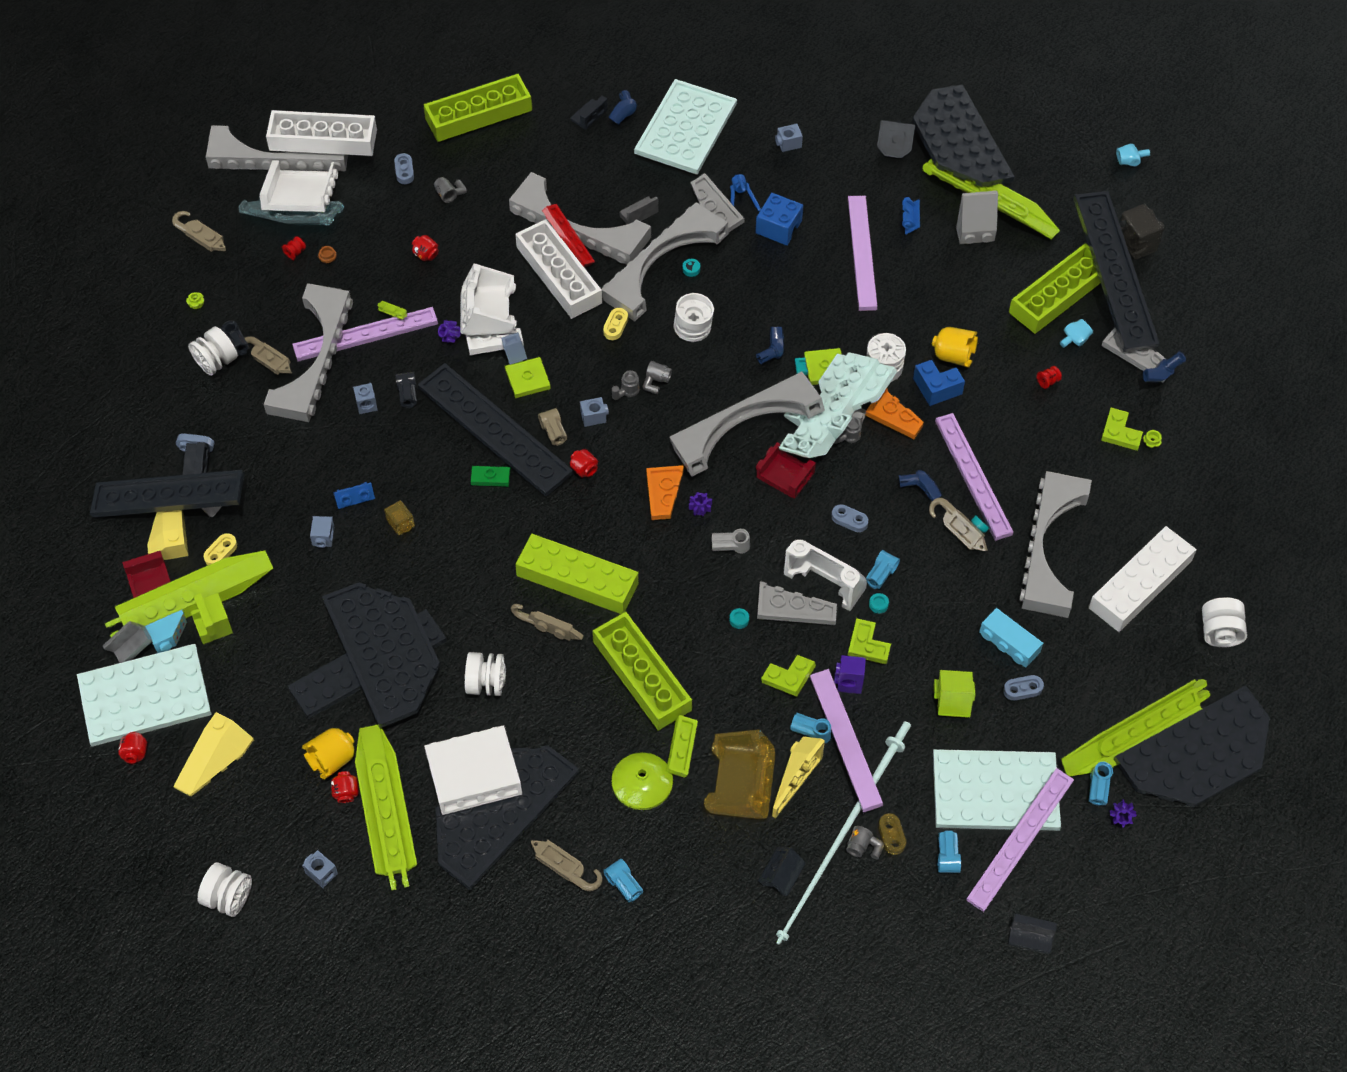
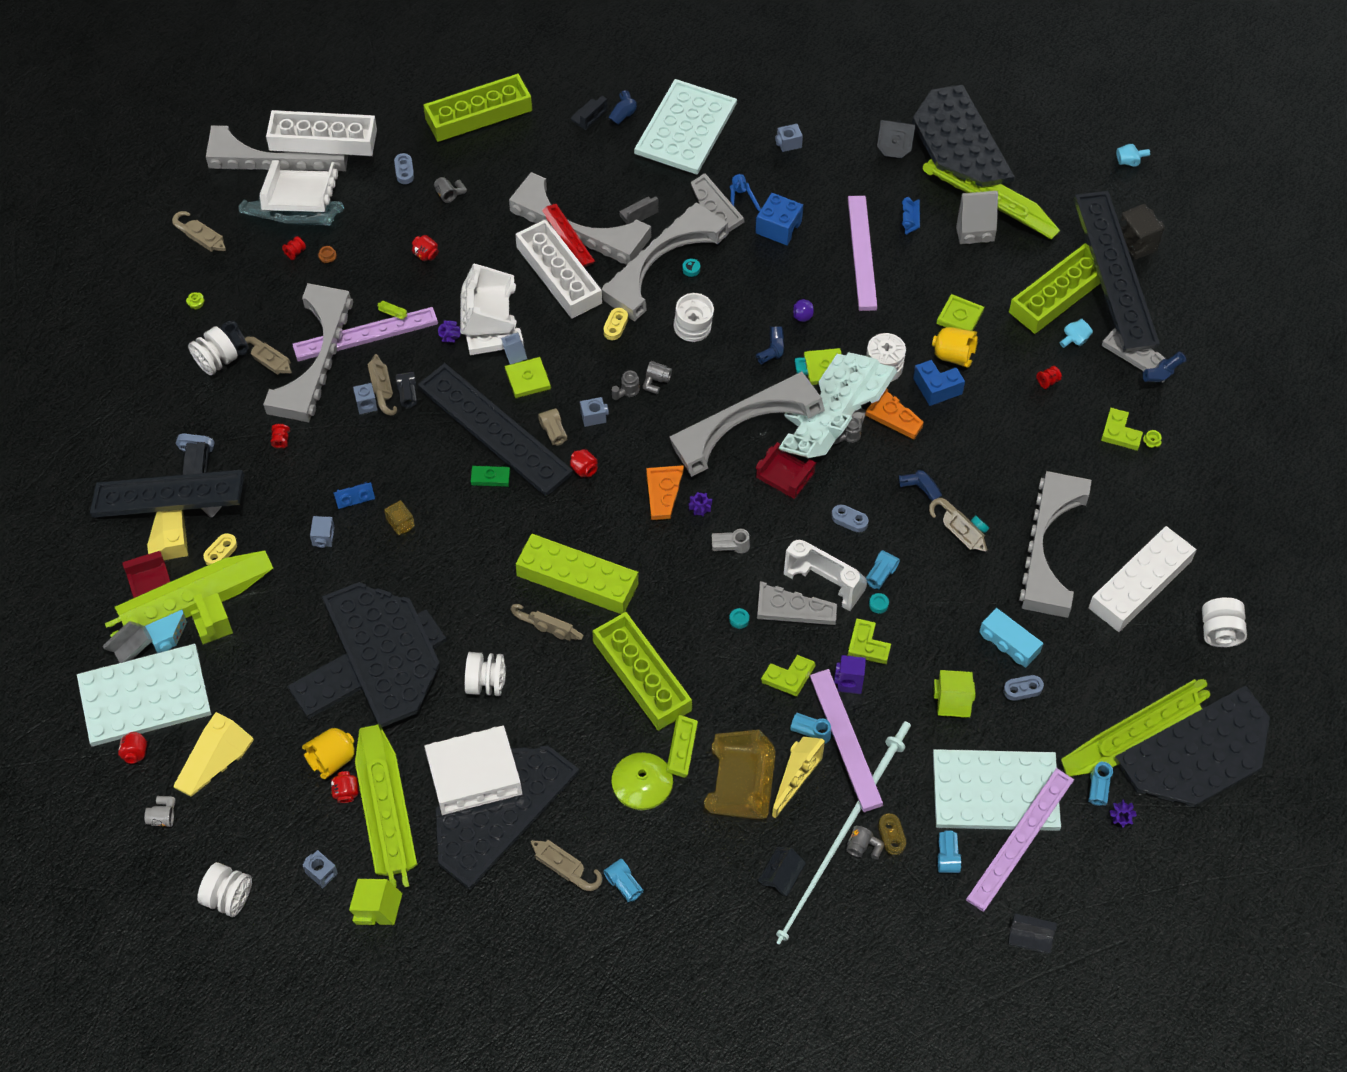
(161, 814): none -> light grey piece
(279, 435): none -> red bush
(375, 902): none -> lime plate
(381, 384): none -> dark tan plate
(803, 310): none -> dark purple piece
(960, 313): none -> lime plate
(974, 477): lavender tile -> none

